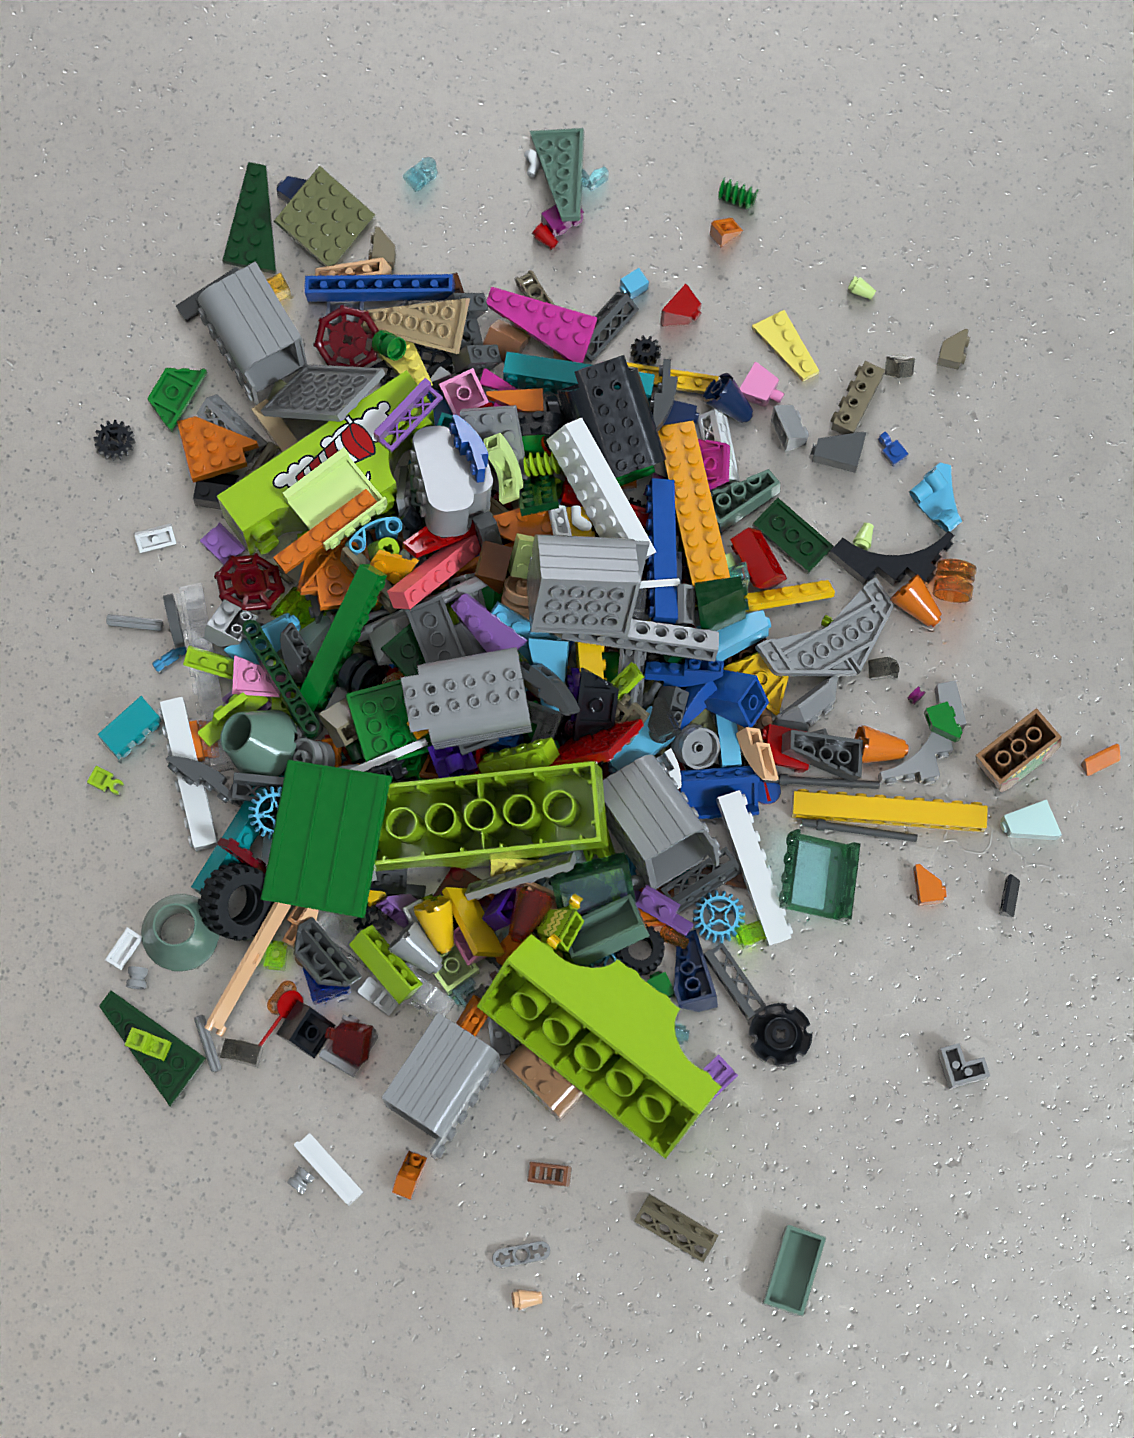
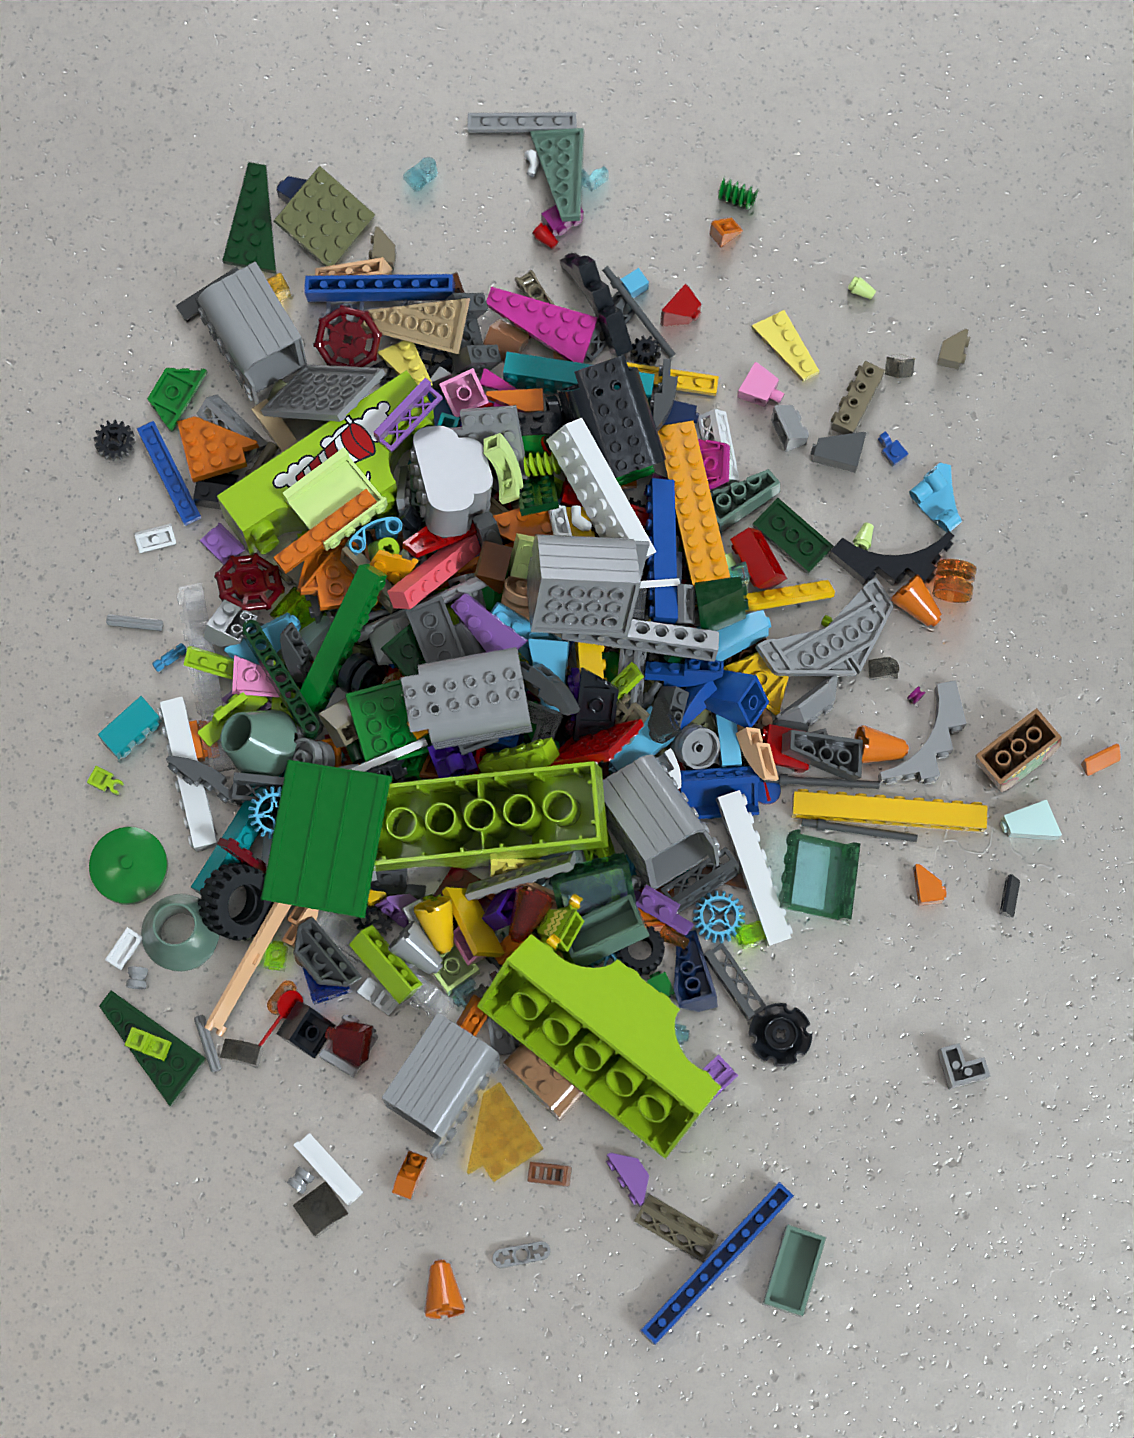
(128, 865): none -> green dish
(169, 473): none -> blue plate
(174, 620): dark grey piece -> none
(320, 1209): none -> clear smoke slope
(389, 345): green wheel -> none
(443, 1292): none -> orange cone
(471, 445): slope -> none
(501, 1136): none -> clear yellow wing
(520, 122): none -> light grey plate
(524, 1298): light nougat cone -> none
(611, 319): none -> black arch
(616, 283): none -> dark grey bar
(631, 1175): none -> medium lavender slope
(716, 1263): none -> blue brick
(728, 398): dark blue cone -> none
(942, 722): green slope -> none

